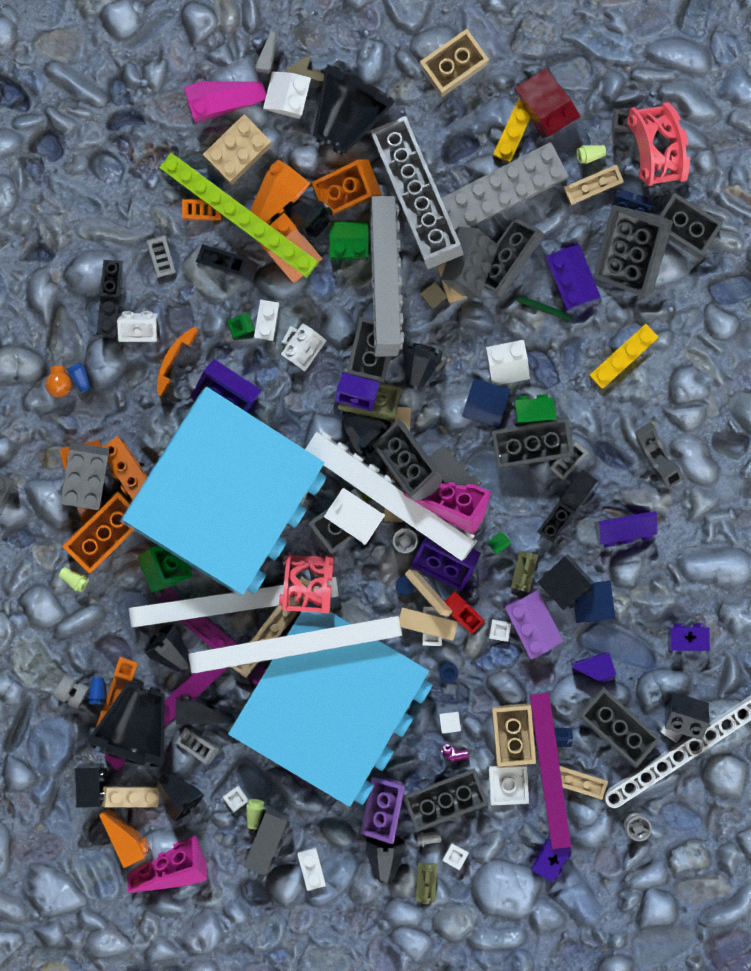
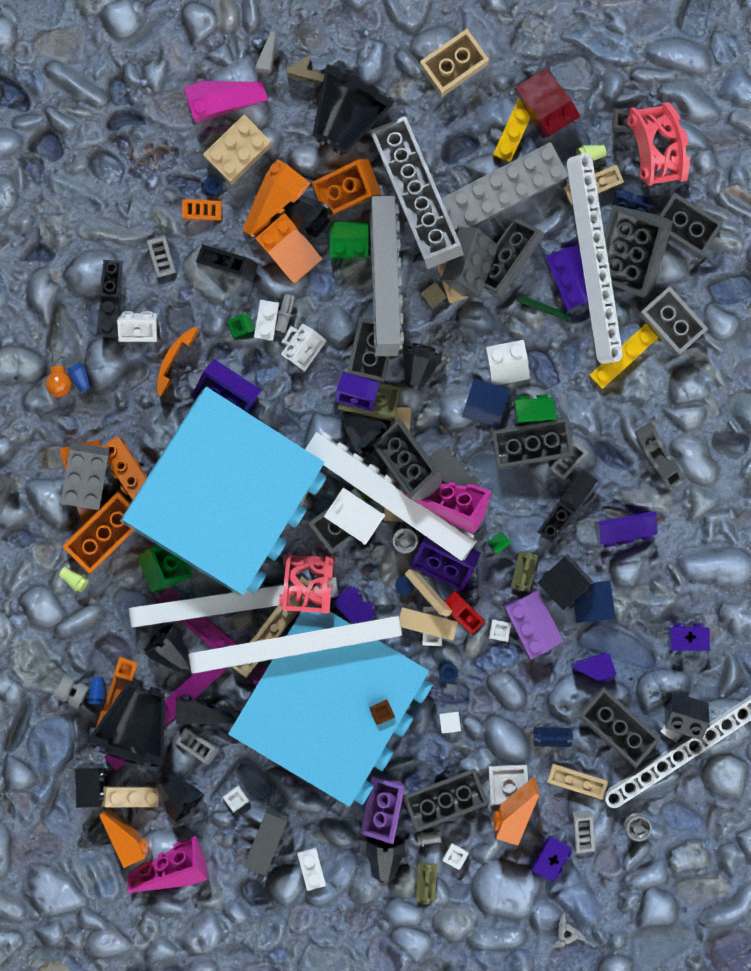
(239, 215): lime plate -> none
(255, 811): yellowish green cone -> none
(285, 313): none -> light grey axle
(287, 94): white slope -> none
(354, 606): none -> dark purple brick
(382, 712): none -> reddish brown tile
(454, 755): magenta arm -> none
(513, 735): tan brick -> none
(515, 813): none -> orange slope
(550, 770): magenta tile -> none
(562, 940): none -> light grey piece
(583, 819): none -> light grey slope
(594, 258): none -> white beam
(673, 321): none -> light grey brick

